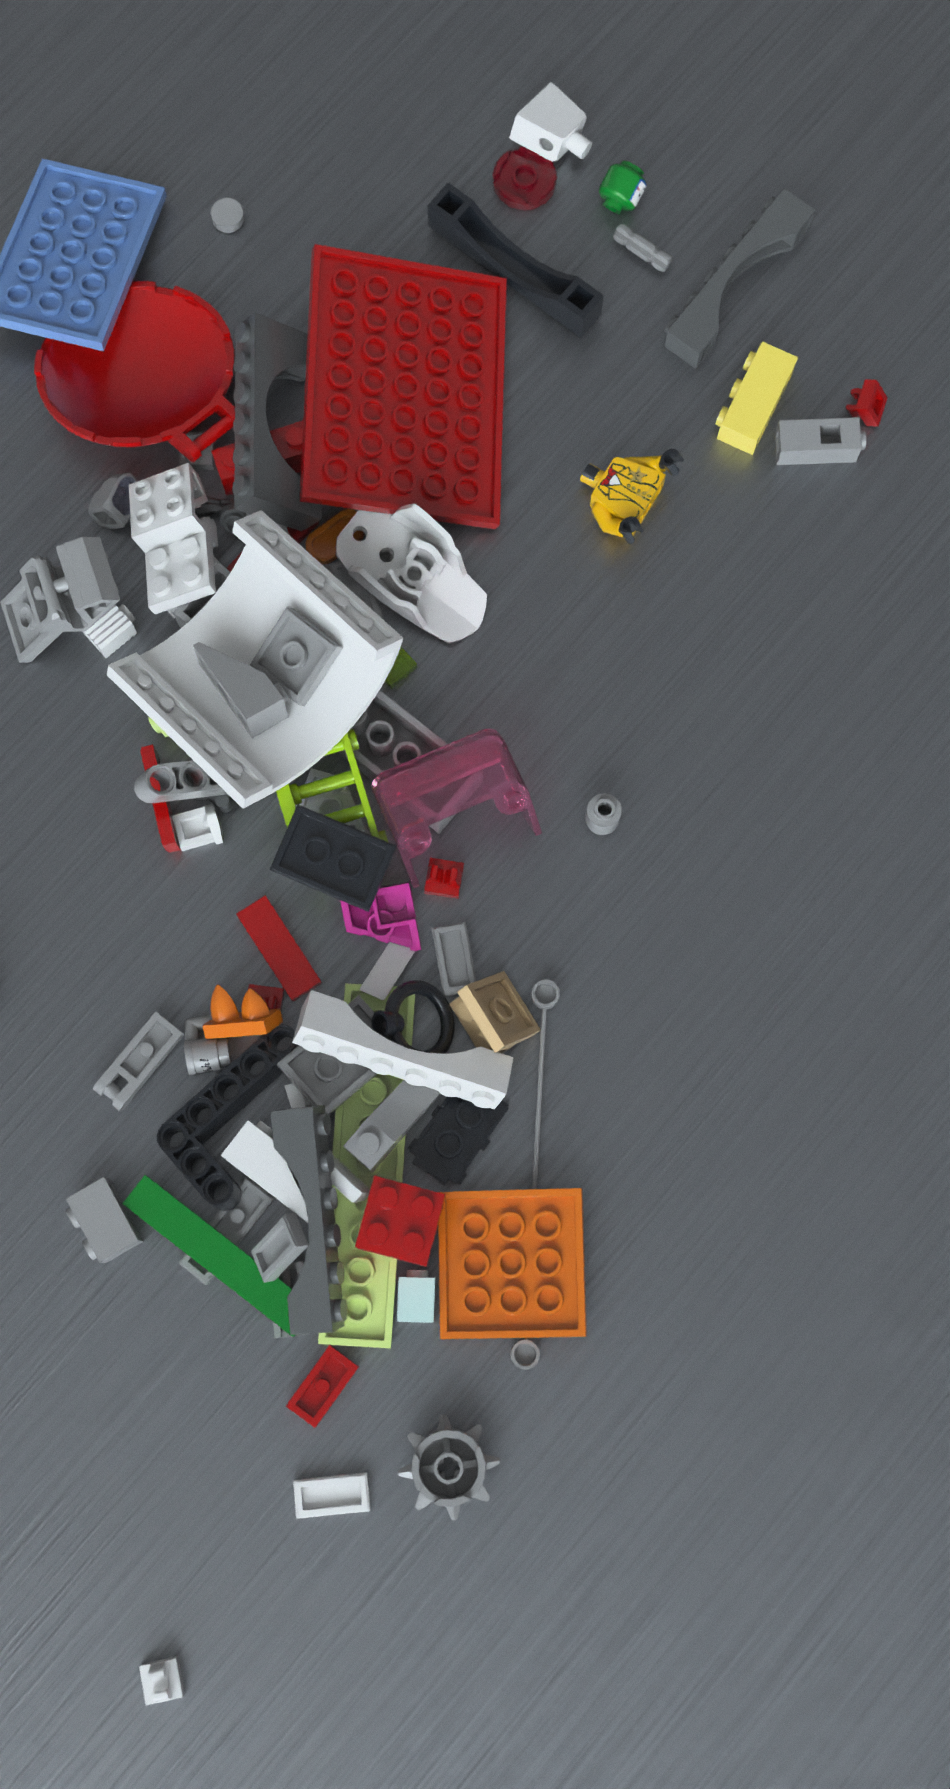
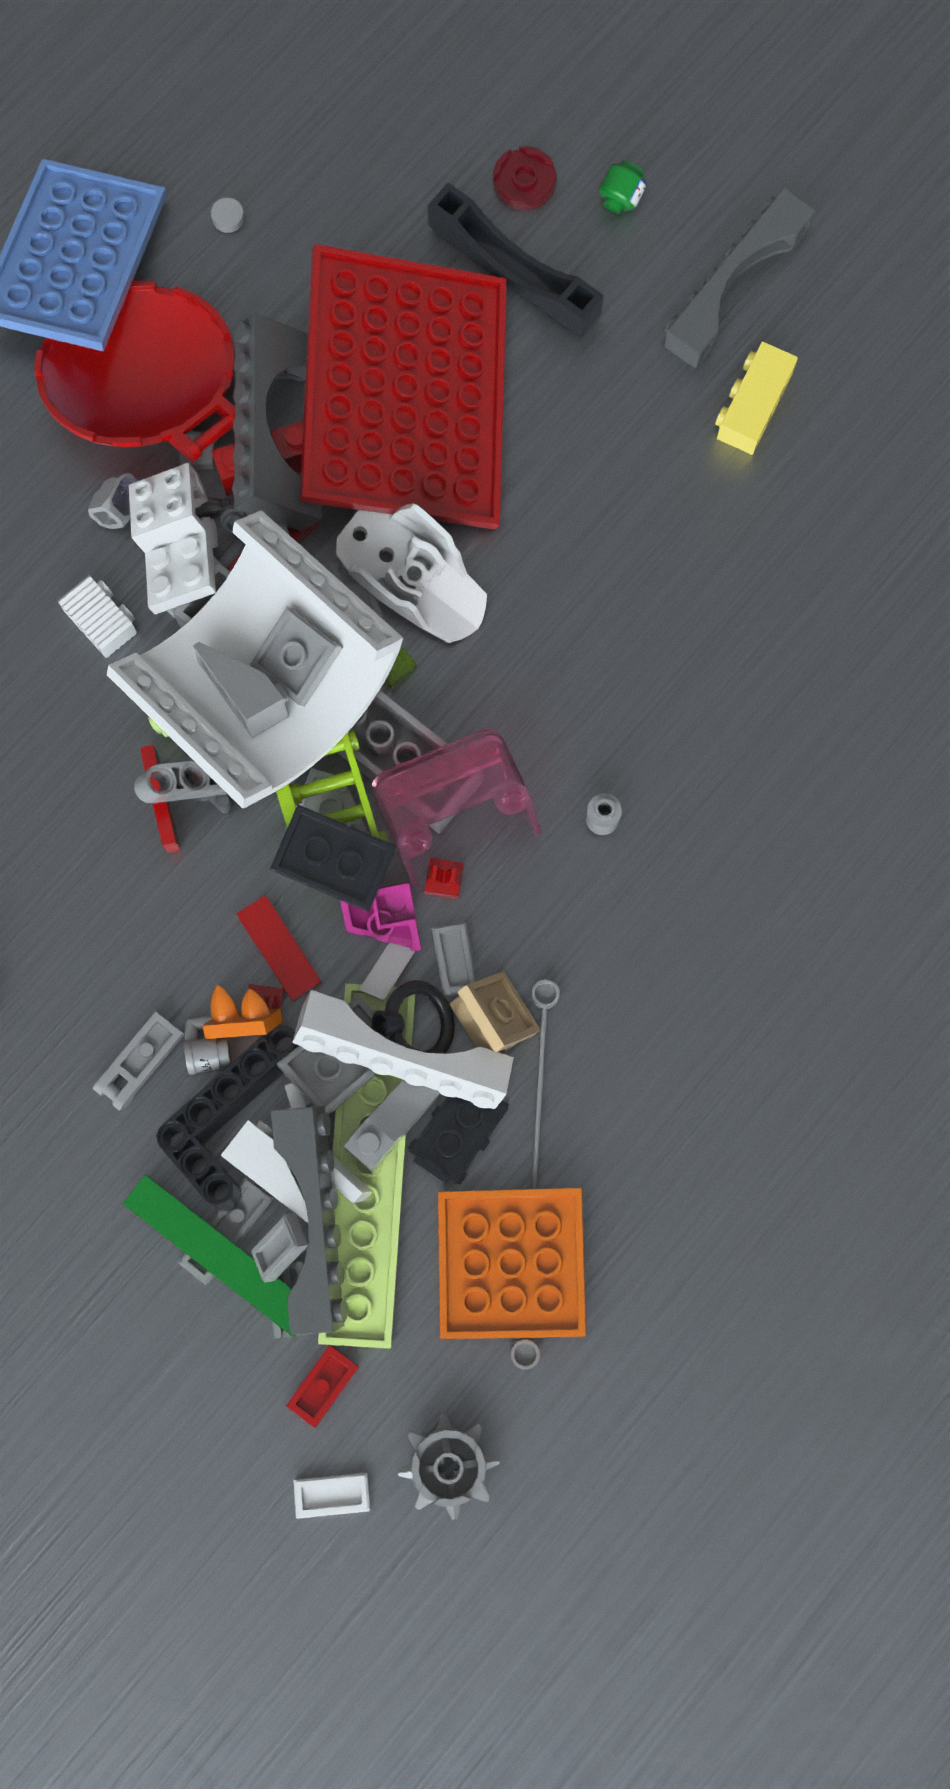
(59, 598): light grey piece -> none
(103, 1221): light grey brick -> none
(161, 1680): white tile -> none
(198, 827): white tile -> none
(322, 541): orange tile -> none
(400, 1221): red brick -> none
(416, 1297): light aqua brick -> none
(551, 125): white torso -> none
(628, 490): yellow torso -> none
(642, 247): light grey axle -> none
(819, 441): light grey brick -> none
(870, 402): red tile -> none

